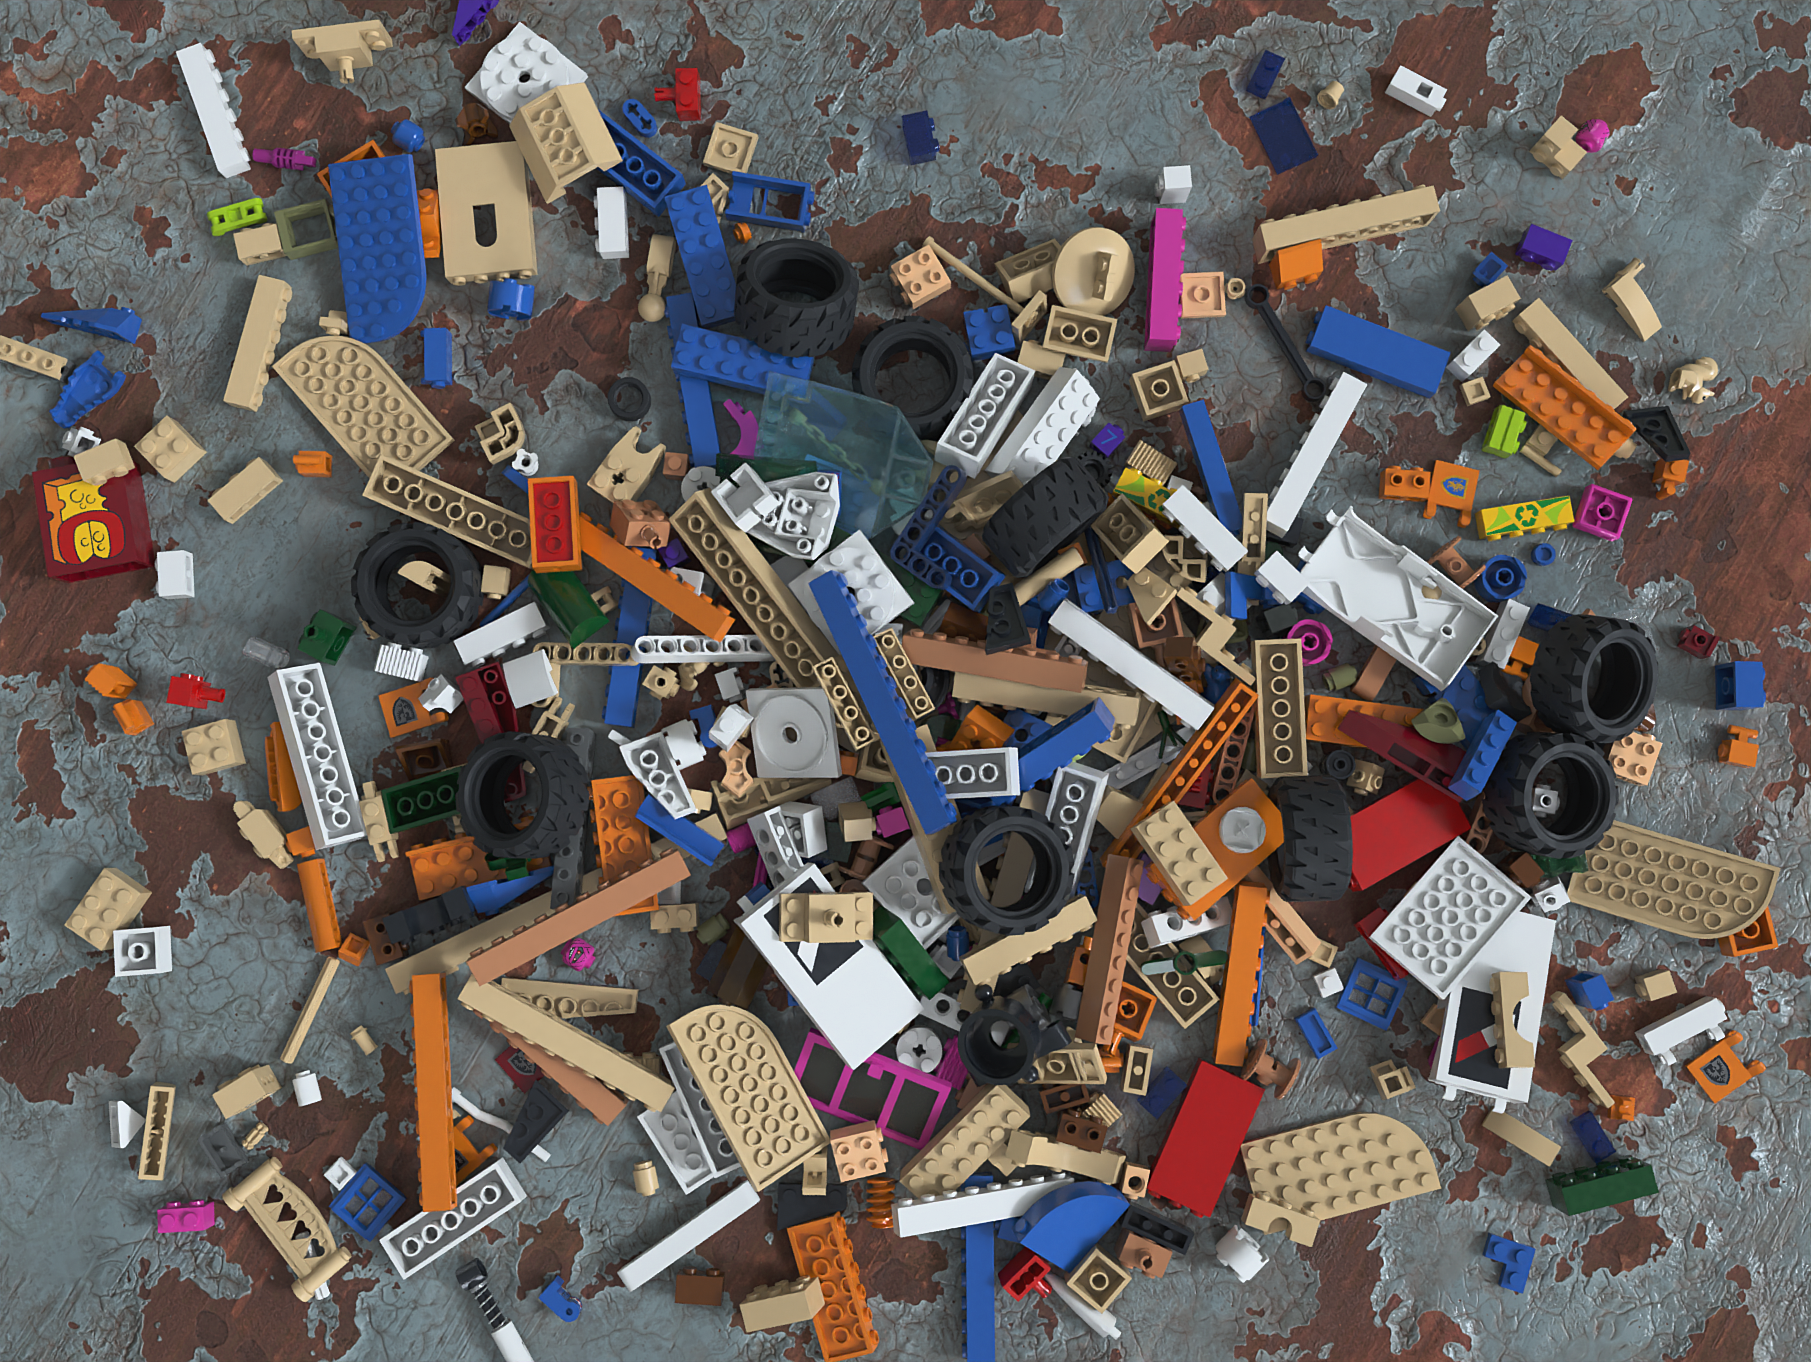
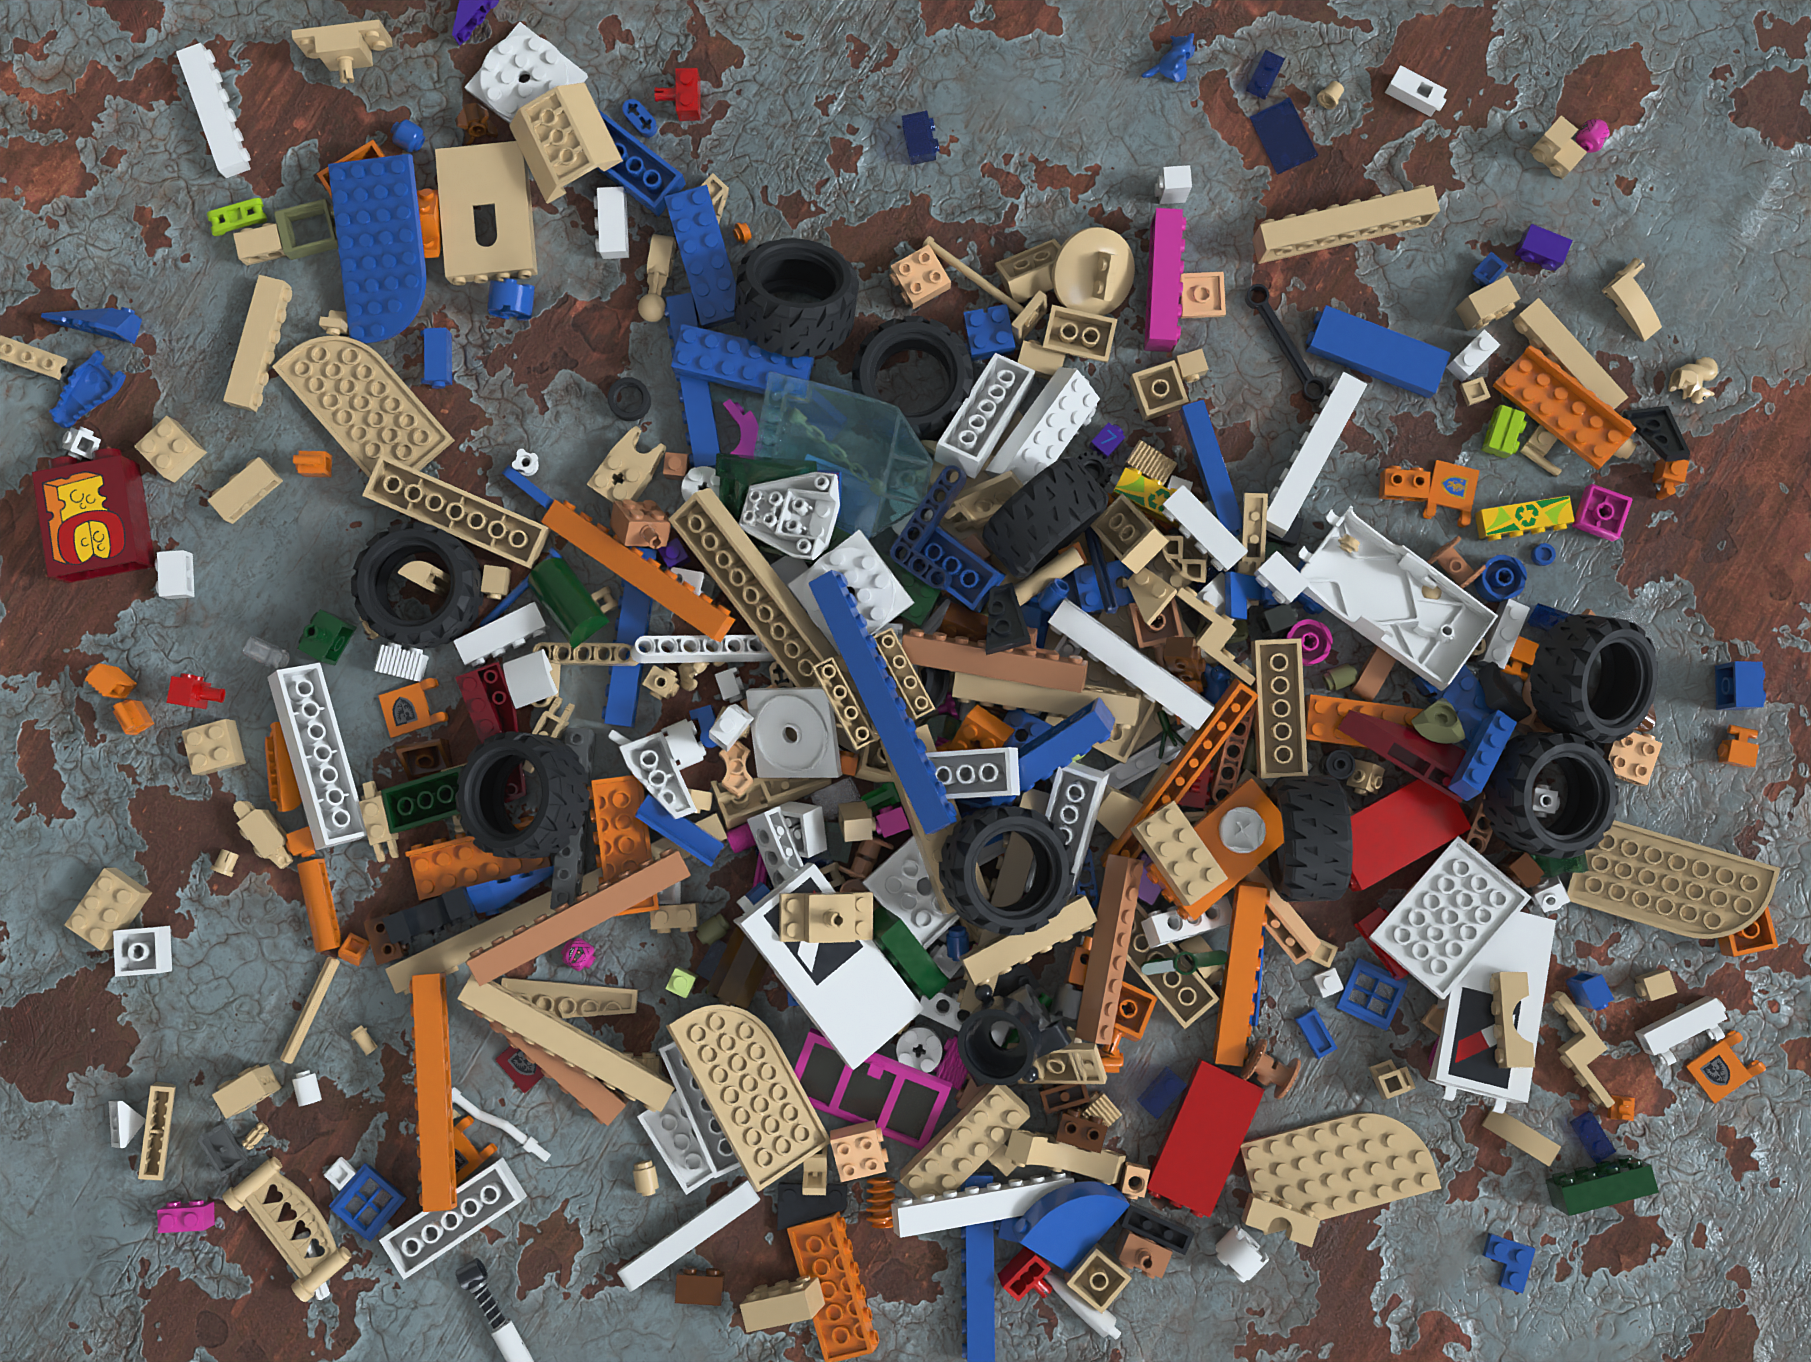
(104, 462): tan brick -> none
(225, 862): none -> tan bush
(284, 158): magenta hinge -> none
(441, 694): white brick -> none
(501, 434): tan brick -> none
(514, 867): dark green piece -> none
(534, 1122): black wing -> none
(554, 524): red brick -> none
(560, 1301): blue leg -> none
(682, 982): none -> yellowish green brick
(730, 149): tan plate -> none
(741, 198): blue door -> none
(748, 501): white piece -> none
(1136, 1069): tan brick -> none
(1174, 61): none -> blue animal
(1239, 284): tan plate -> none
(1297, 264): orange slope -> none
(1348, 543): none -> tan plate
(1689, 643): dark red brick -> none

